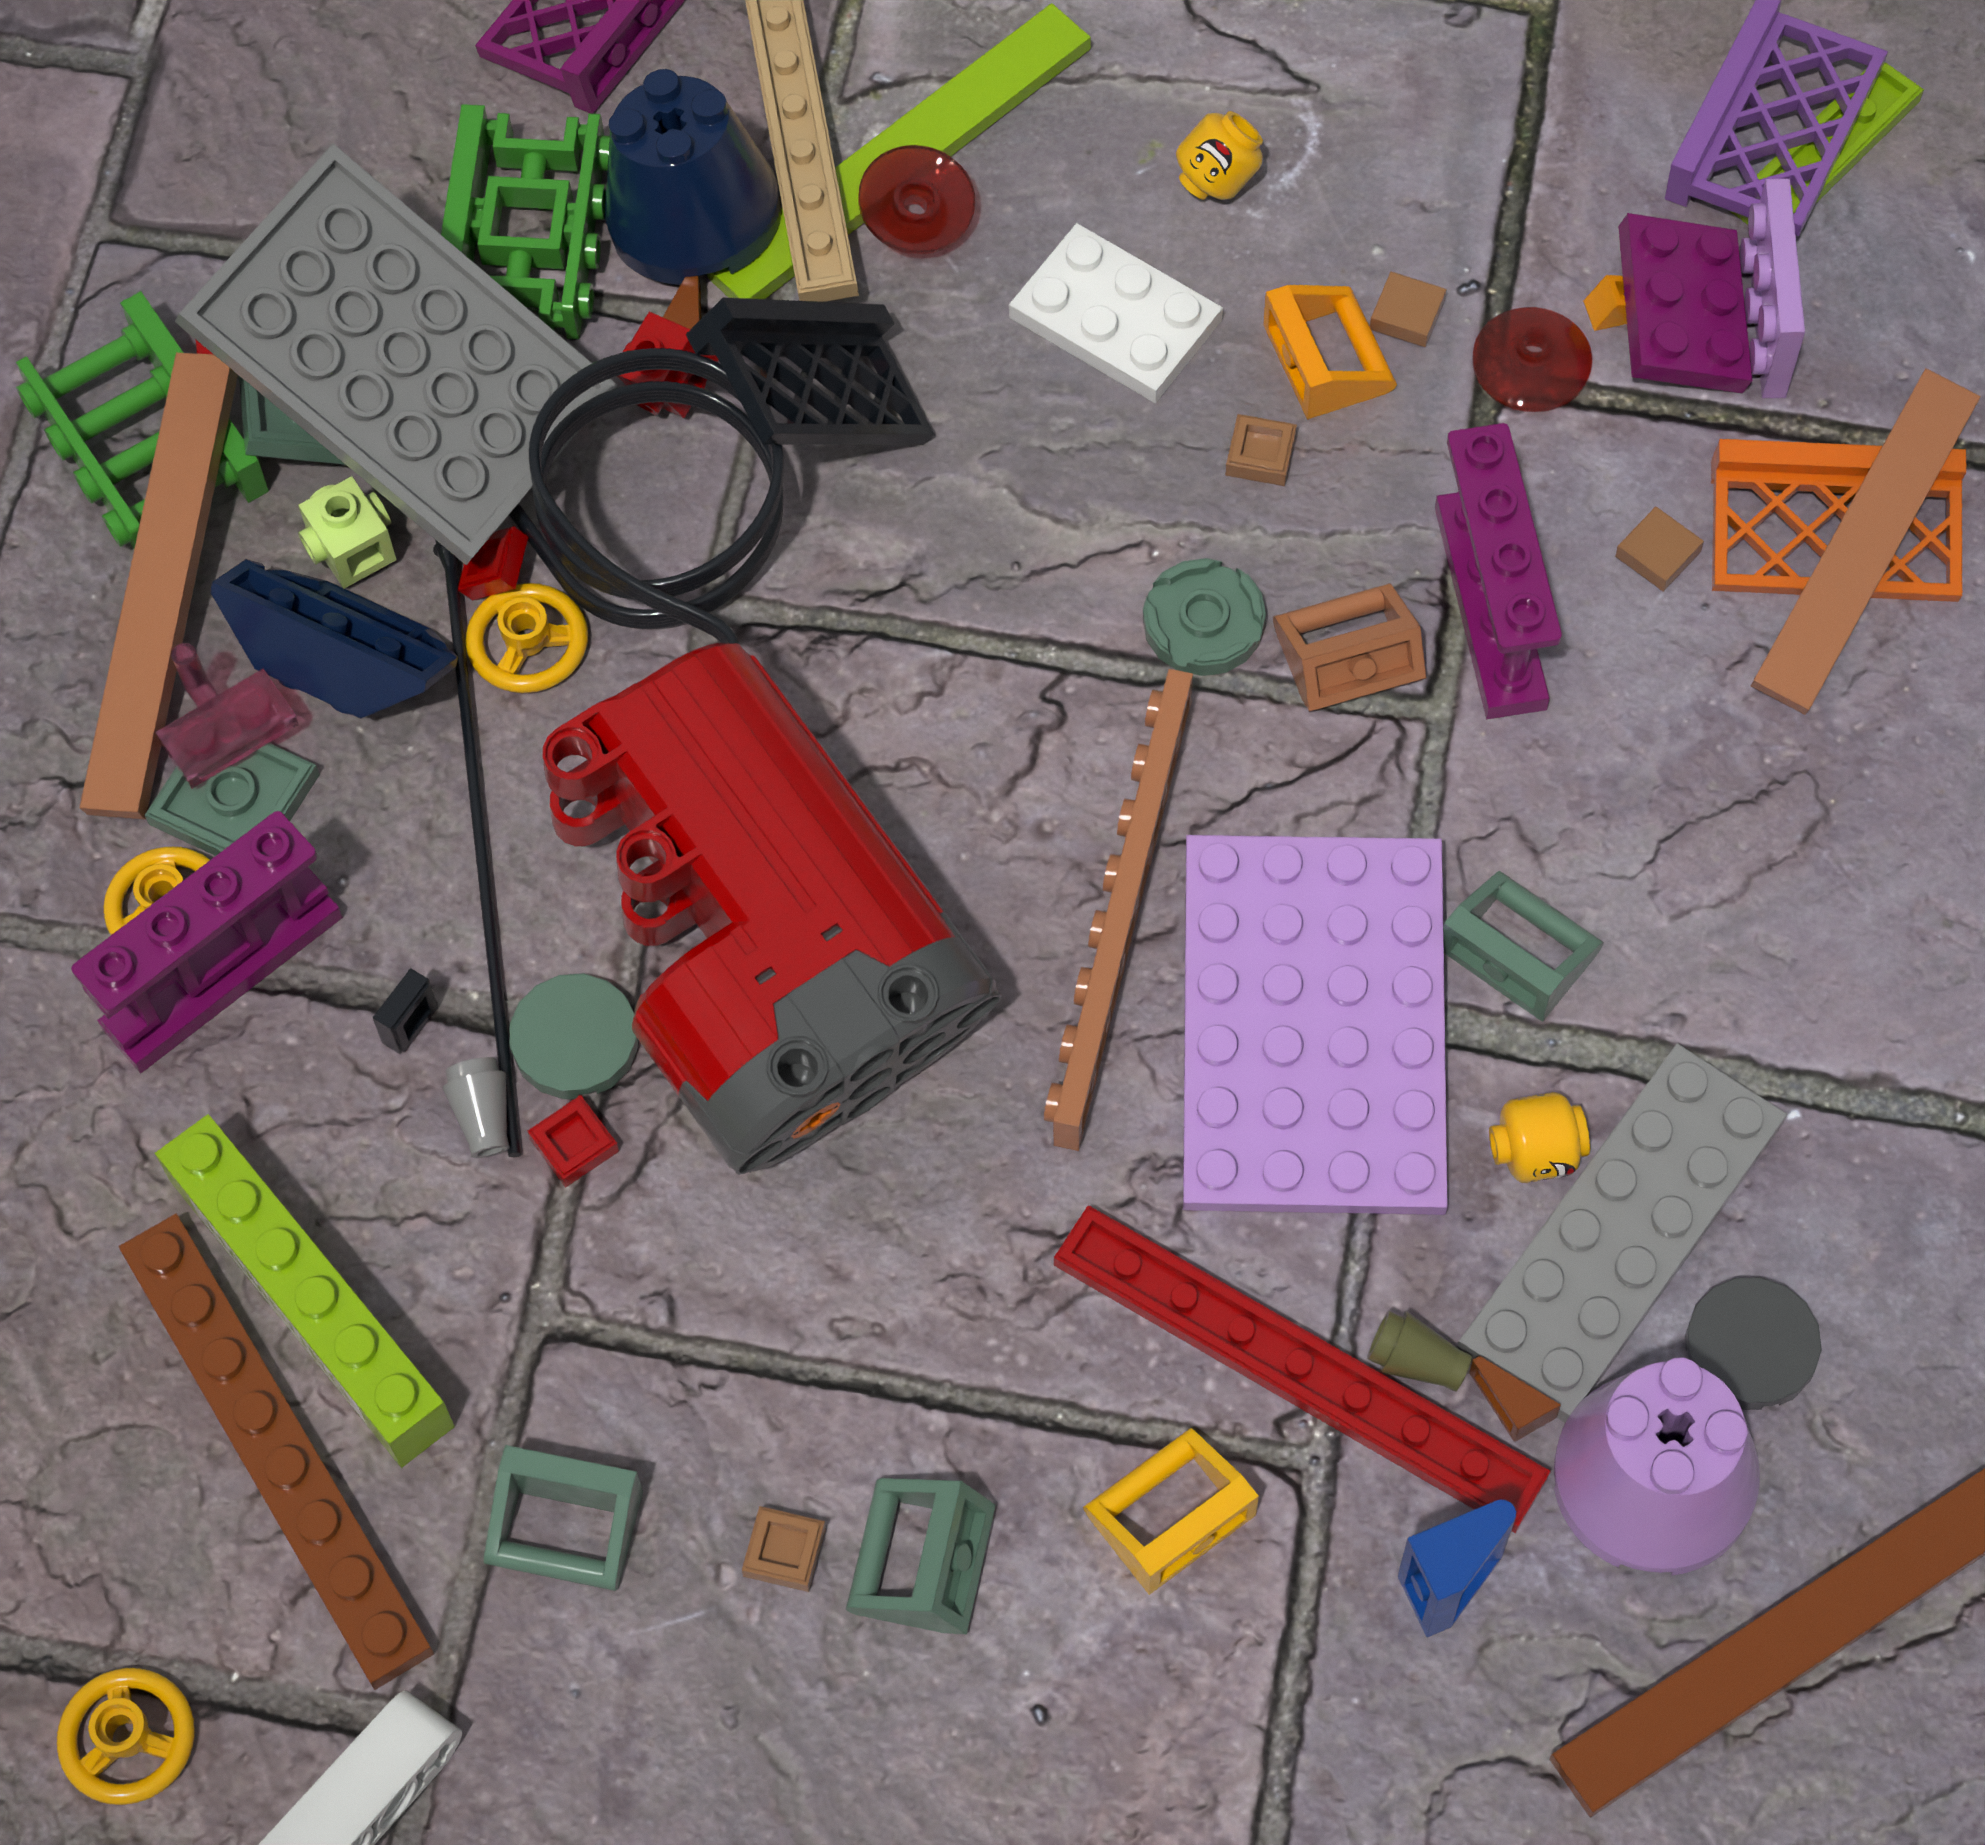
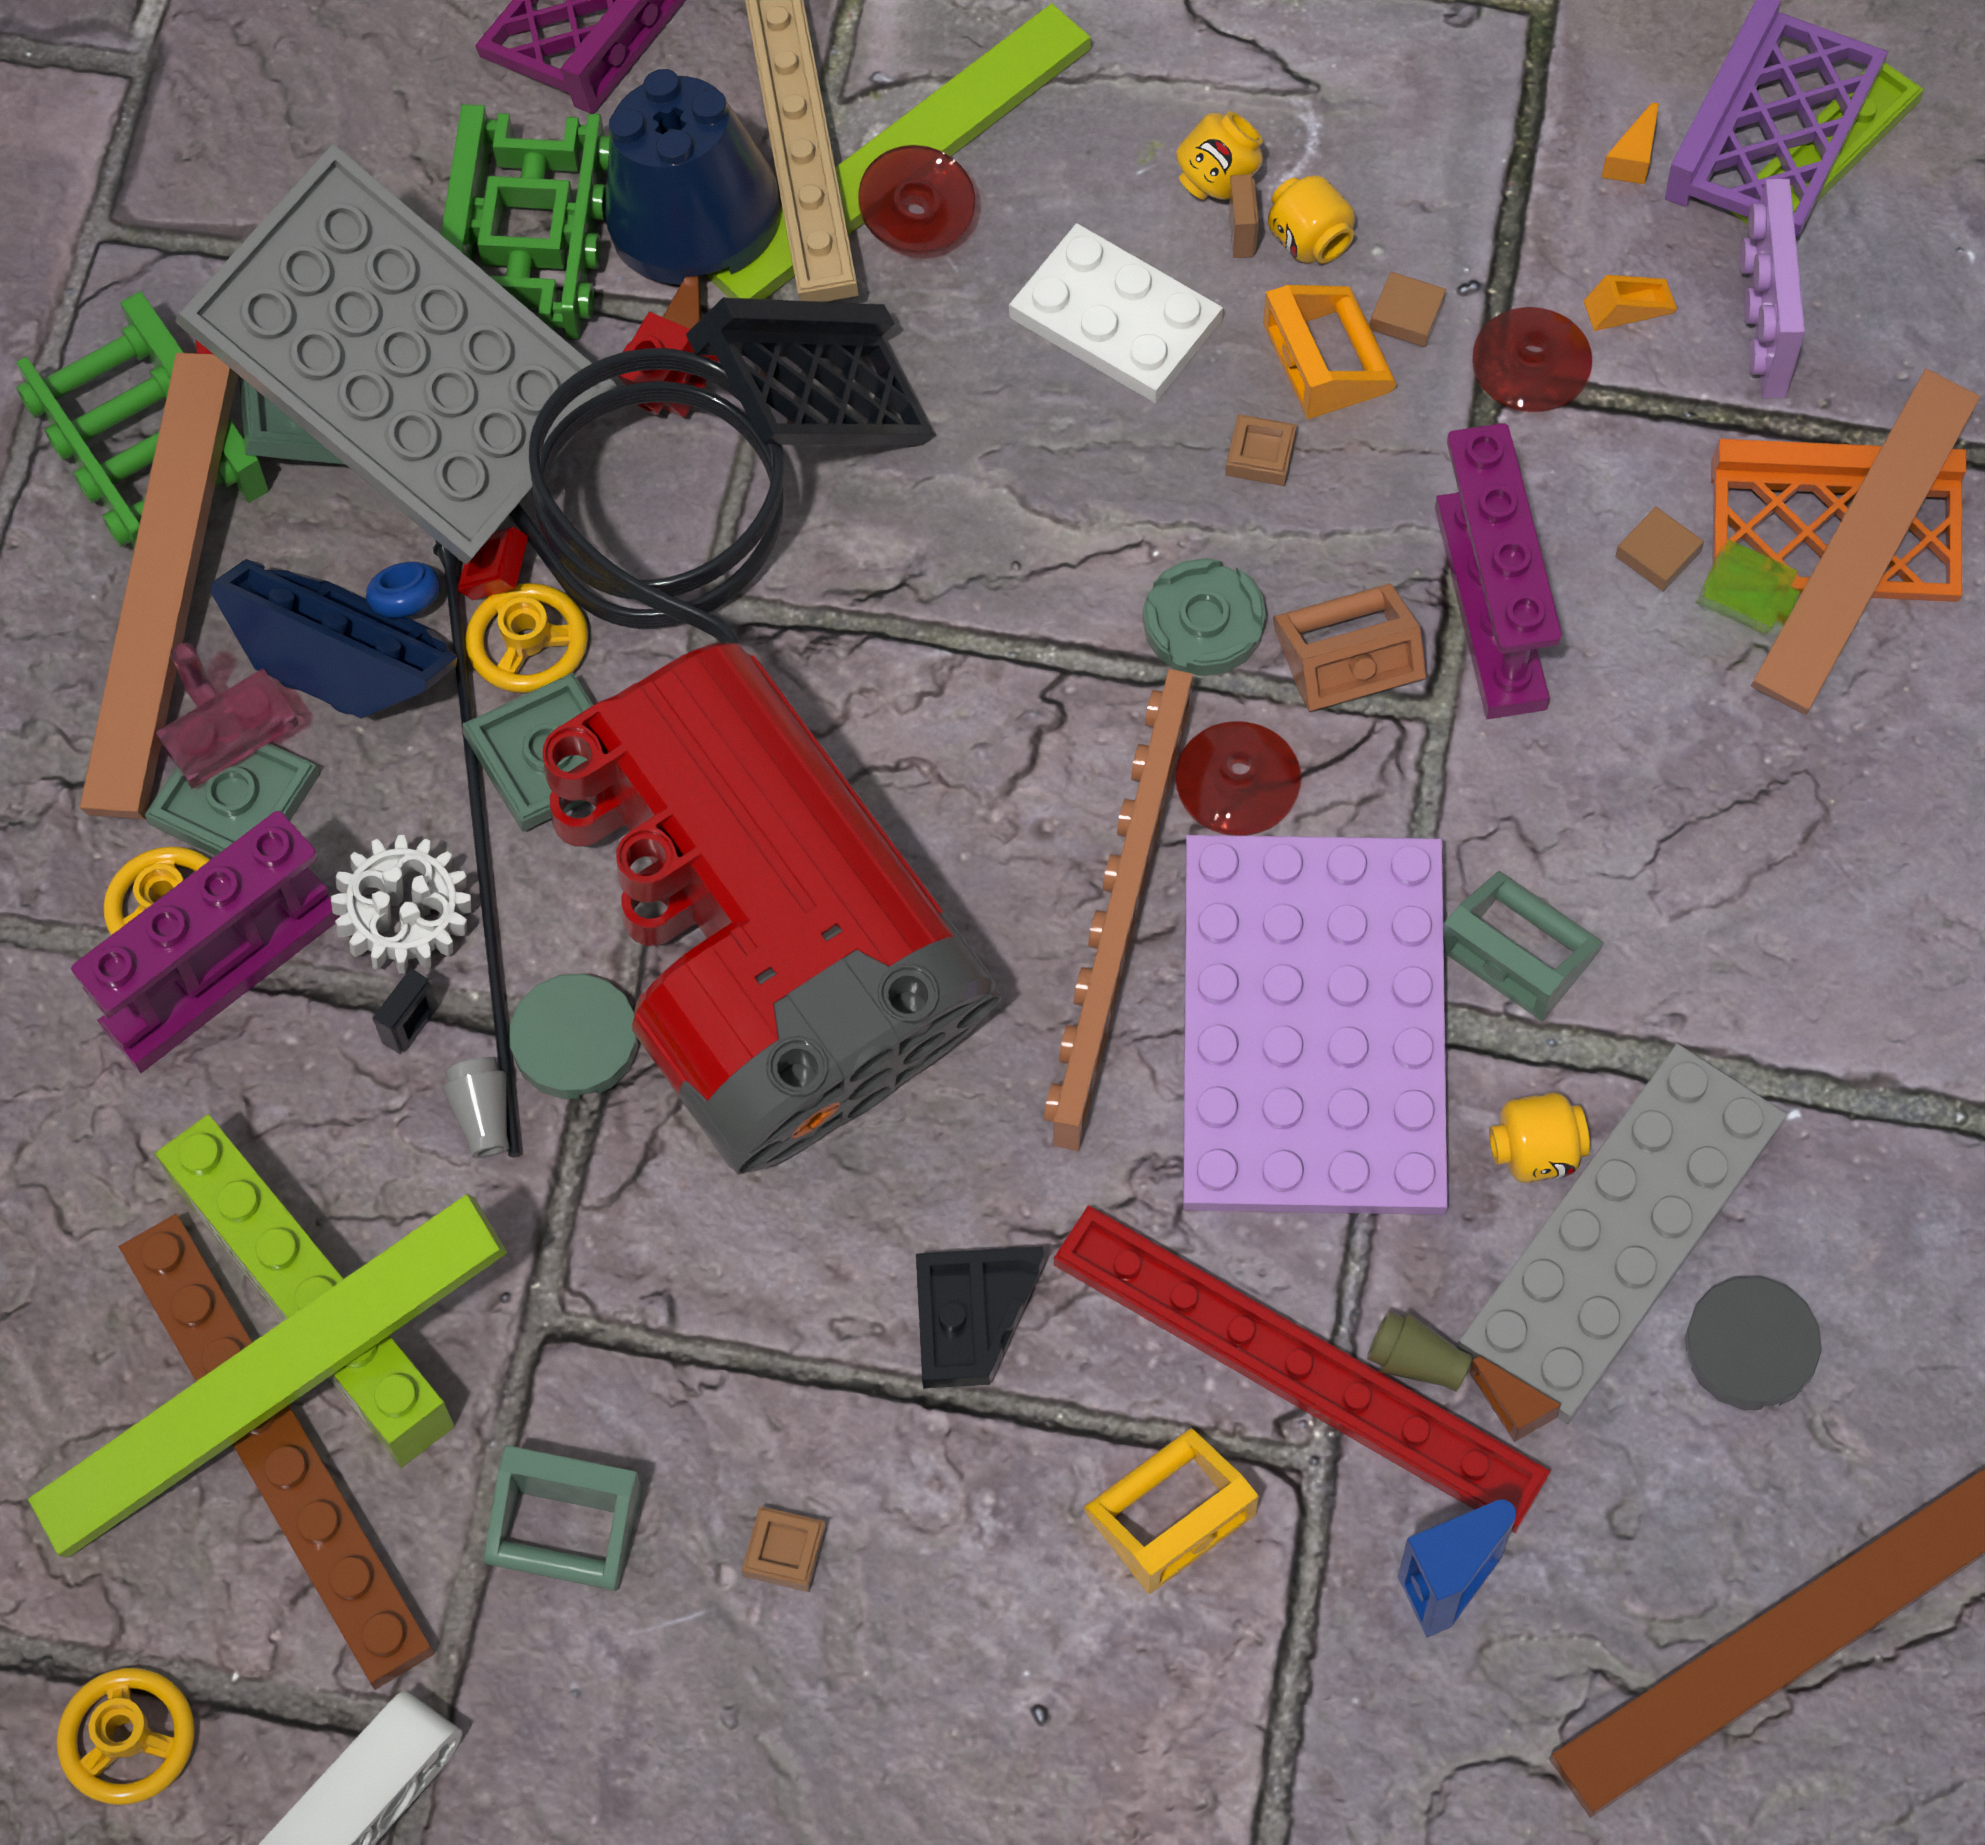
(267, 1376): none -> lime tile
(347, 531): yellowish green brick -> none
(403, 589): none -> blue piece
(417, 936): none -> white gear
(512, 742): none -> sand green tile
(573, 1141): red tile -> none
(948, 1561): sand green tile -> none
(971, 1310): none -> black wing
(1232, 801): none -> clear red dish
(1243, 216): none -> medium nougat tile
(1311, 219): none -> yellow head
(1632, 153): none -> light orange piece
(1633, 1485): lavender cone -> none
(1684, 303): magenta plate -> none
(1749, 587): none -> clear neon green brick

